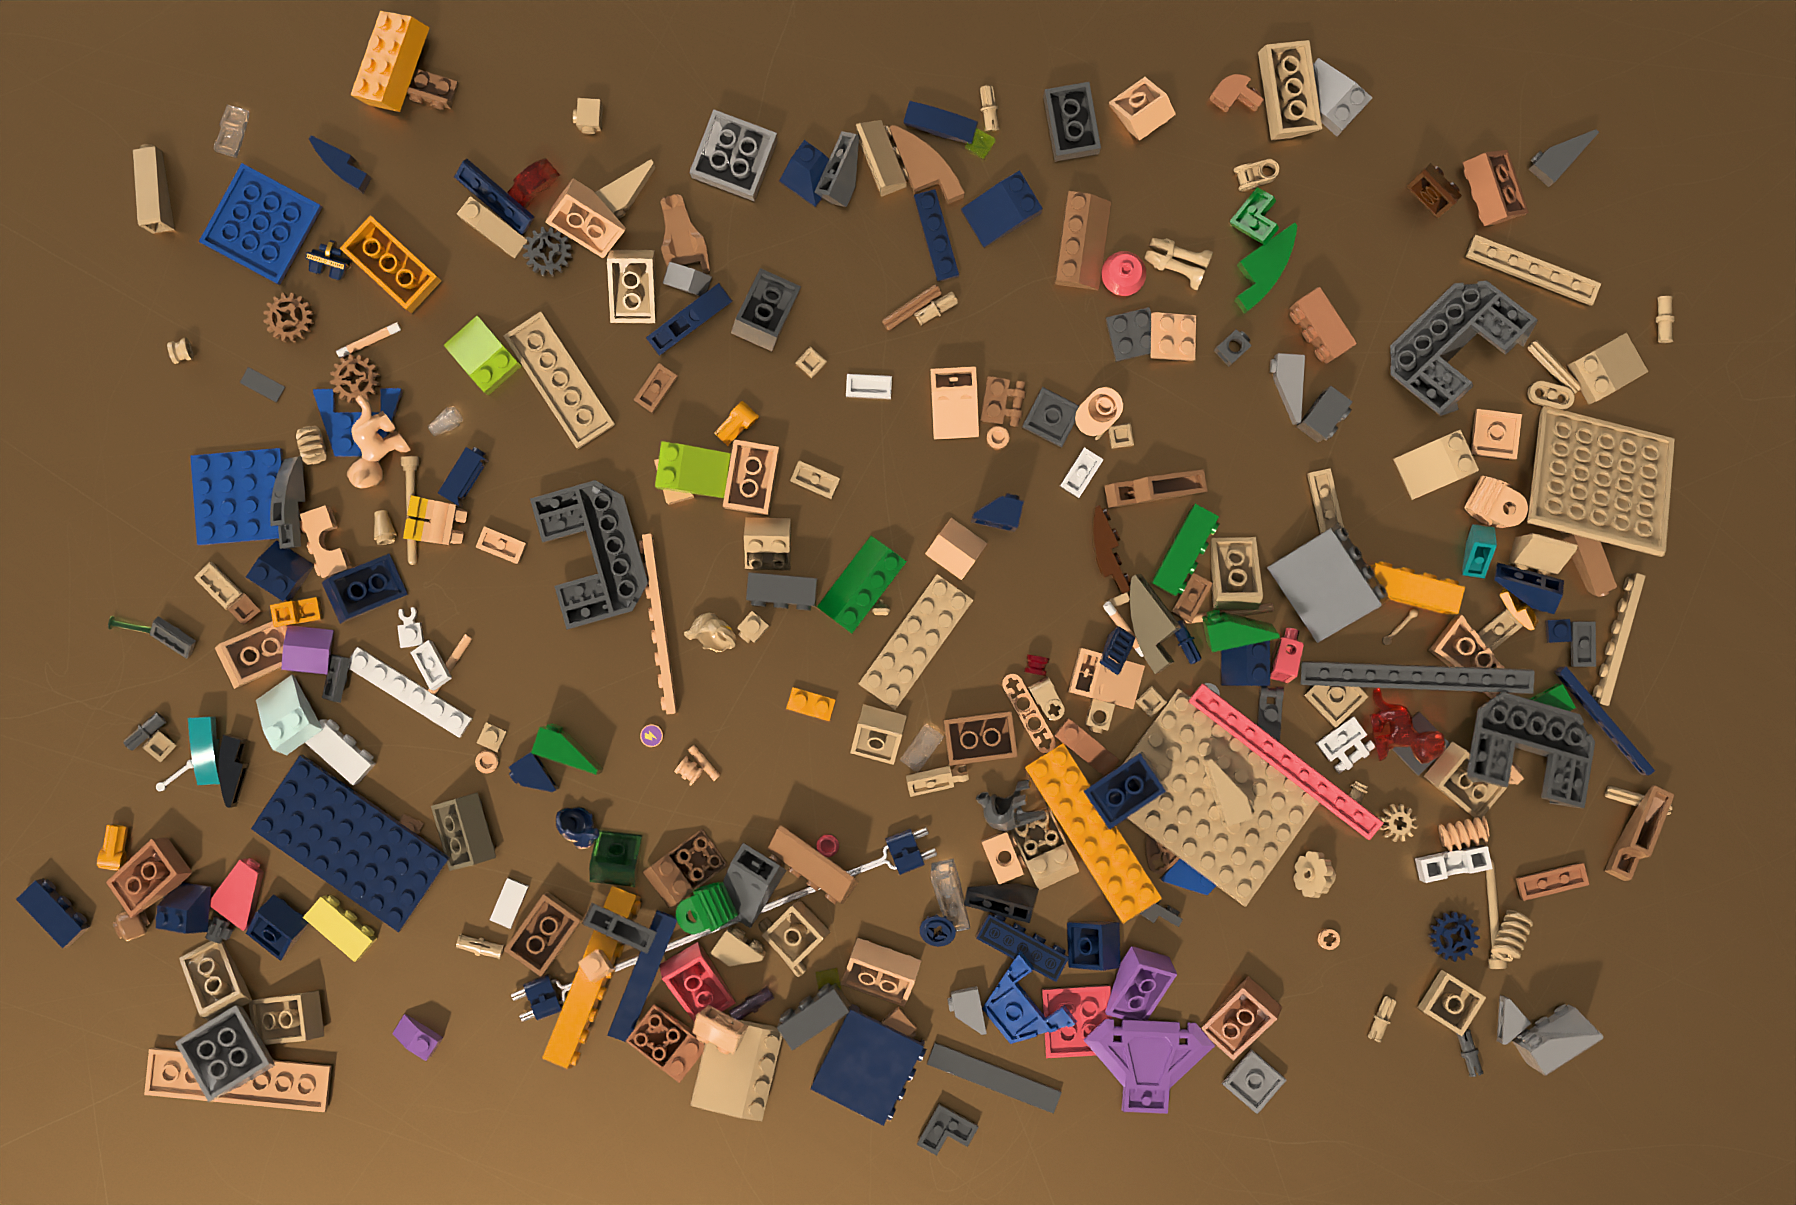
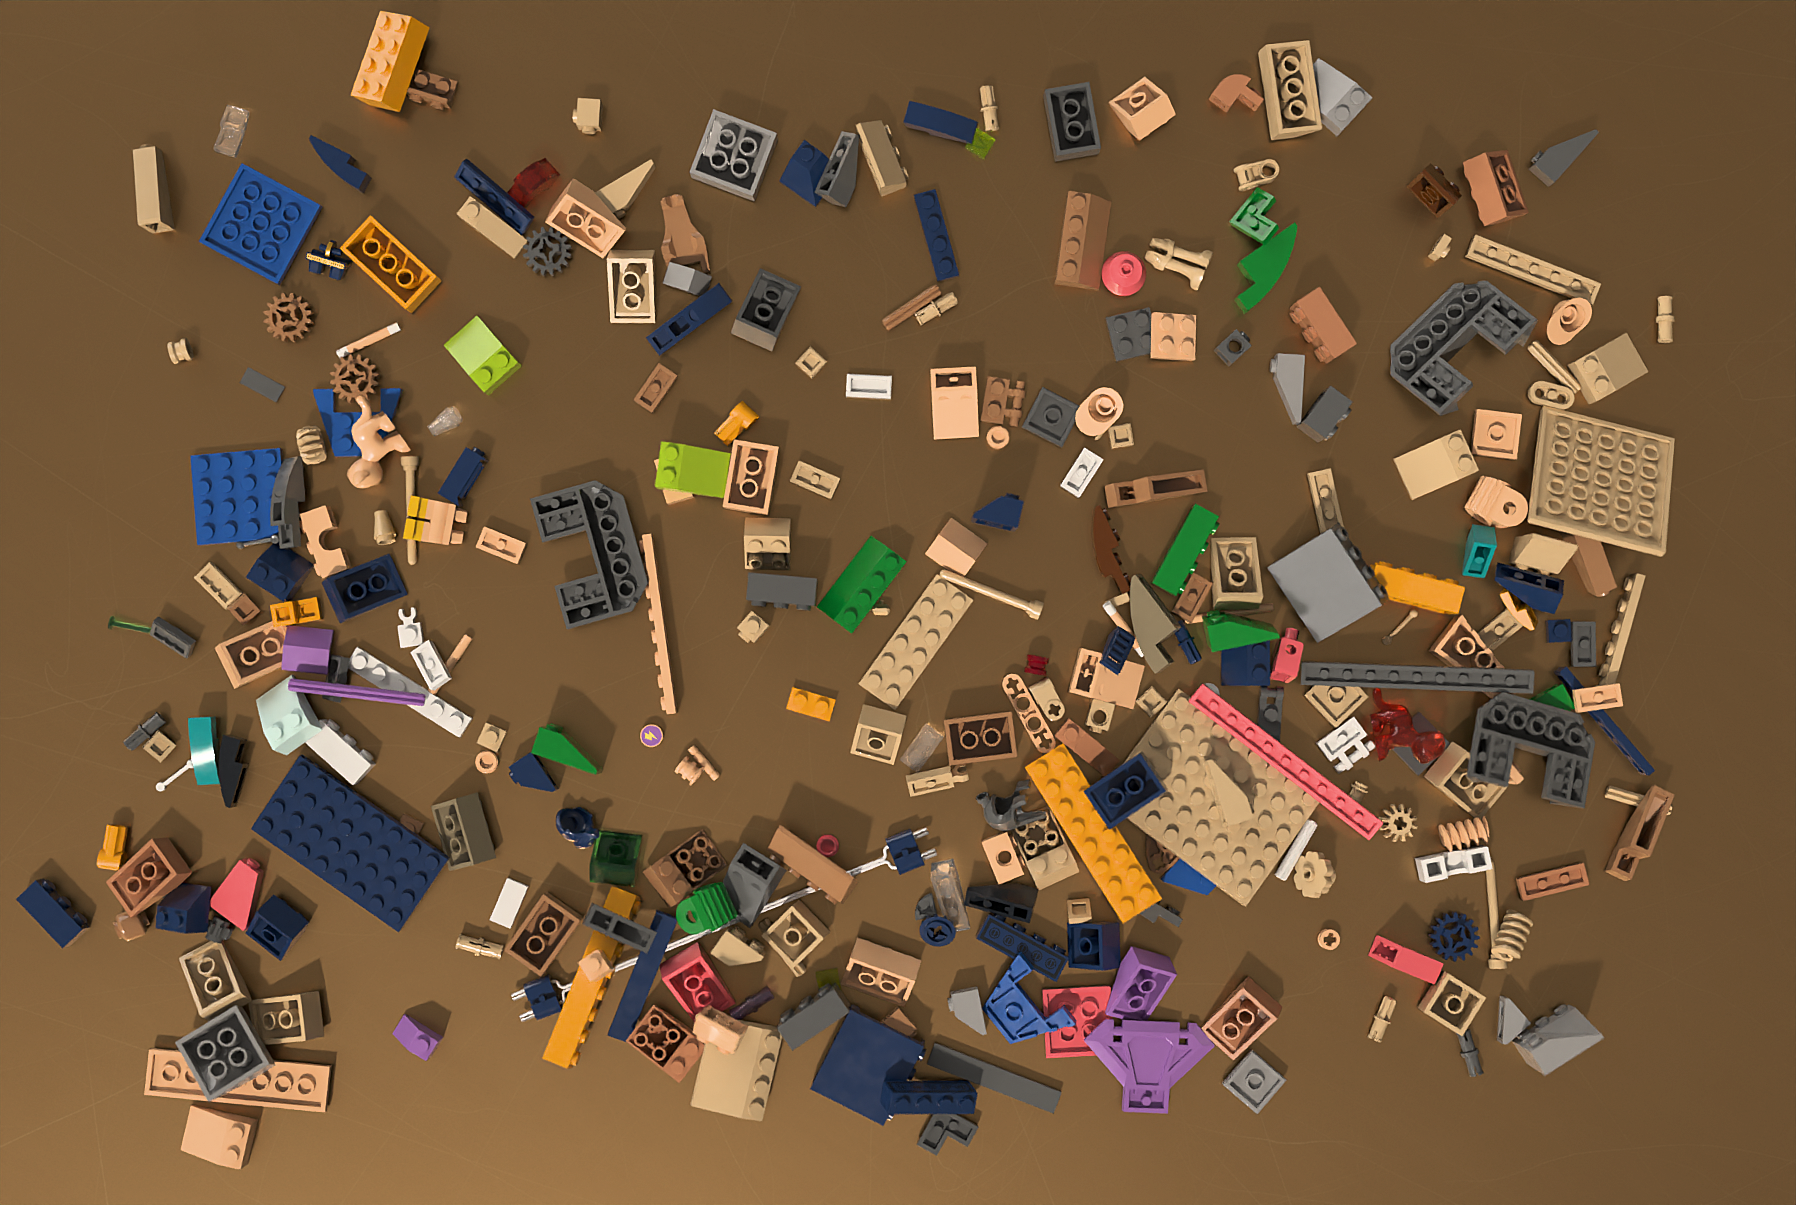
(219, 1136): none -> light nougat slope
(274, 539): none -> dark grey hinge
(340, 927): light yellow brick -> none
(356, 692): none -> medium lavender axle
(559, 380): tan plate -> none
(712, 633): tan hair -> none
(925, 165): medium nougat slope -> none
(925, 907): none -> dark grey tile
(928, 1097): none -> dark blue brick
(1002, 209): dark blue slope -> none
(1033, 608): none -> tan piece
(1079, 911): none -> tan plate
(1296, 849): none -> white axle
(1405, 959): none -> coral slope
(1441, 248): none -> tan plate
(1568, 320): none -> light nougat piece
(1597, 697): none -> light nougat plate

